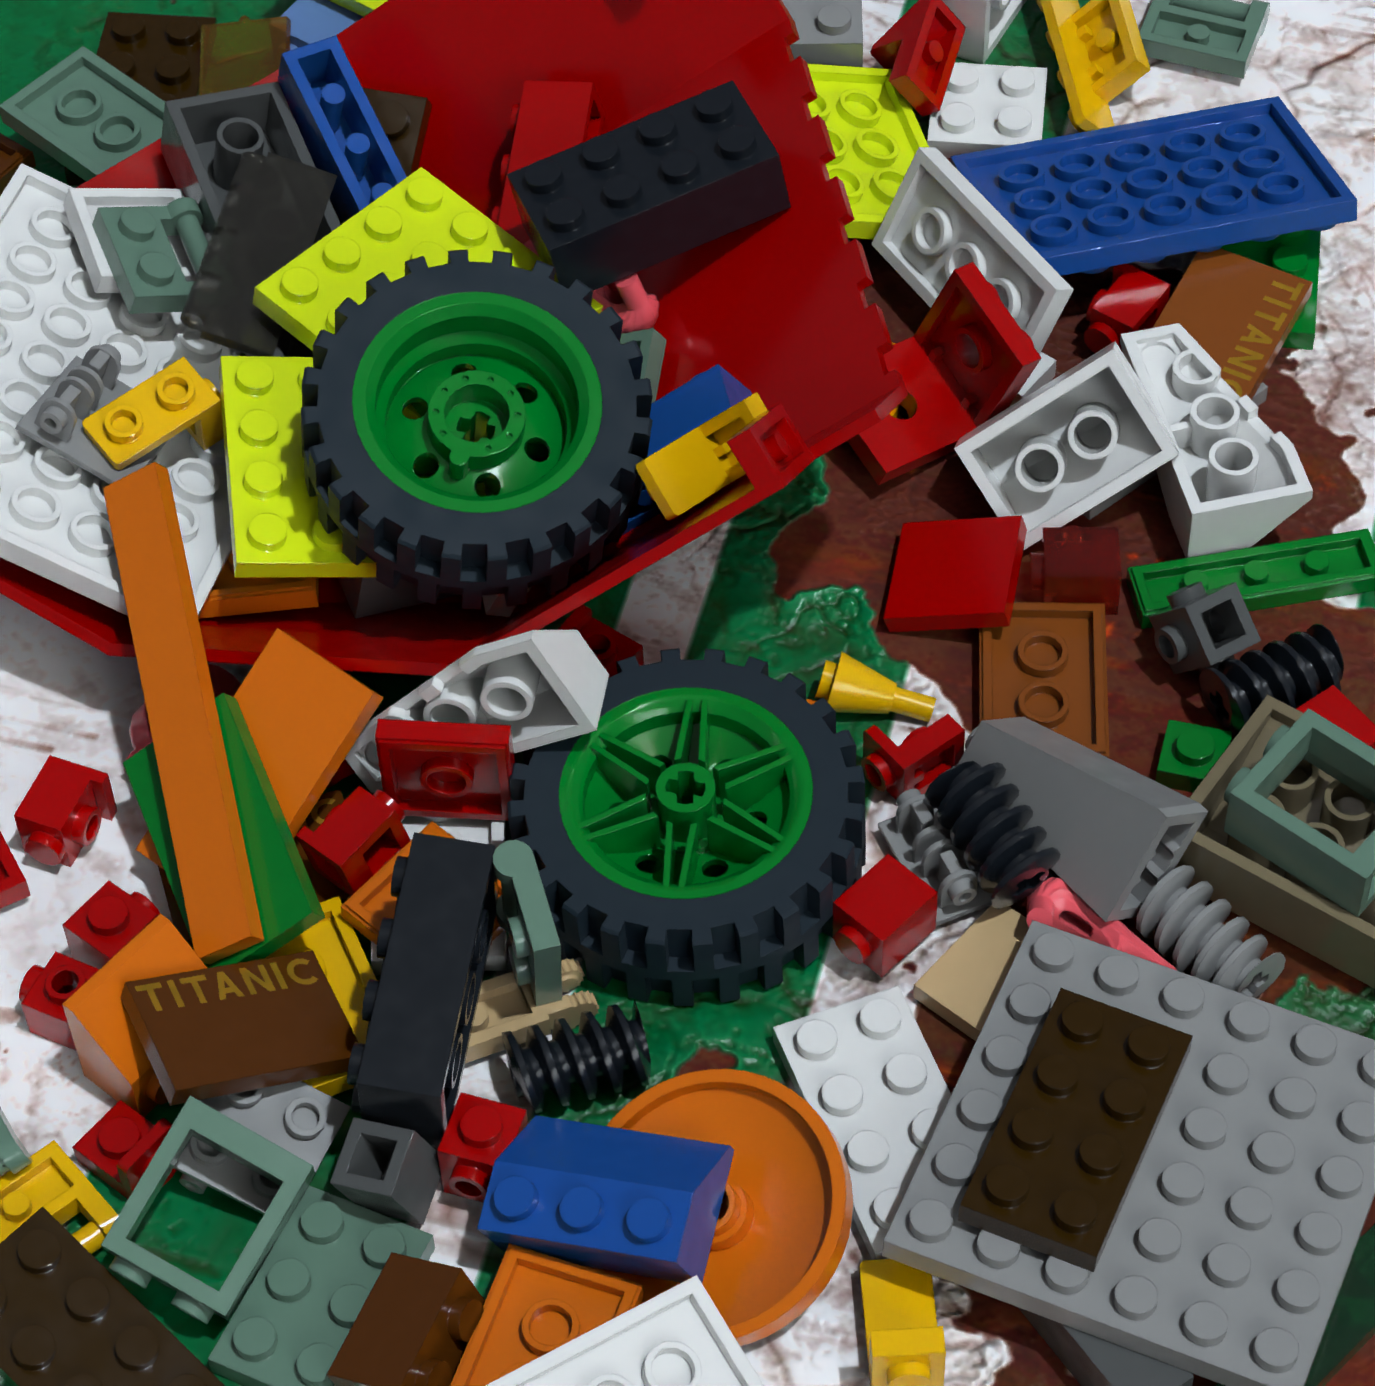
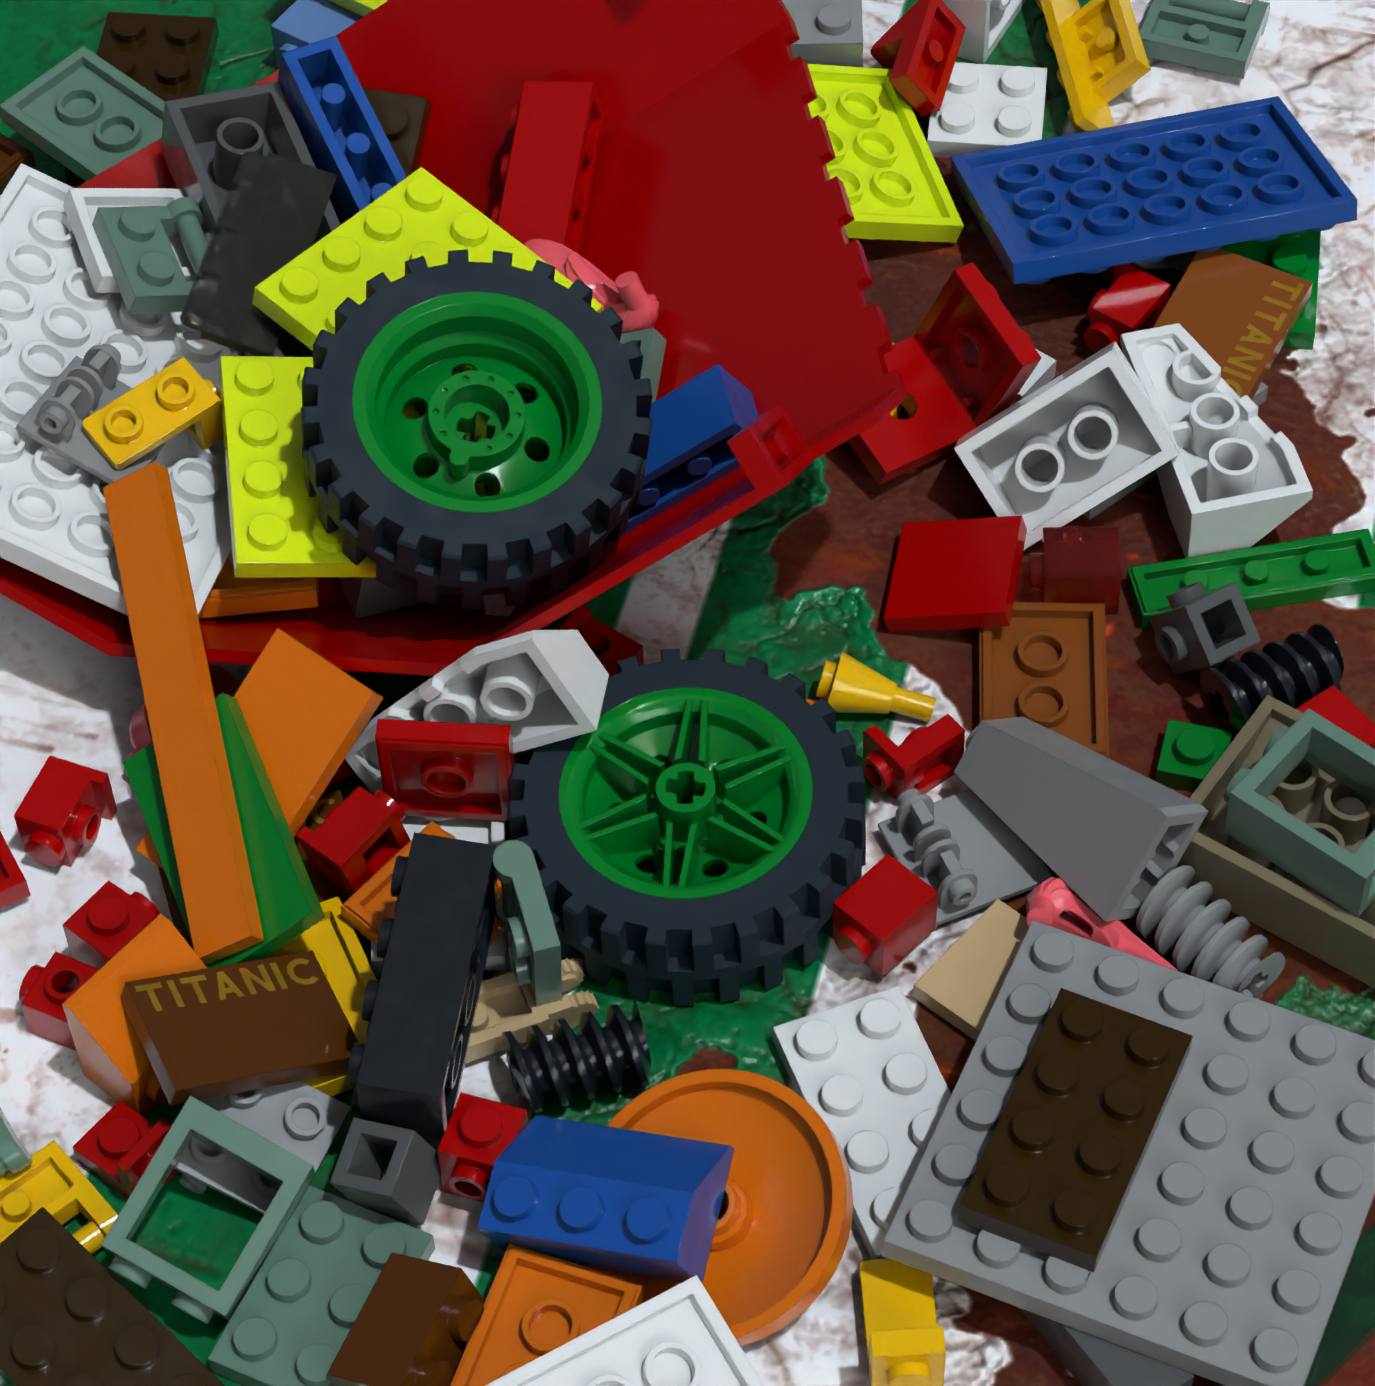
(241, 52): clear orange piece -> none
(651, 189): black brick -> none
(697, 461): yellow bracket -> none
(946, 223): white plate -> none
(992, 832): black piece -> none

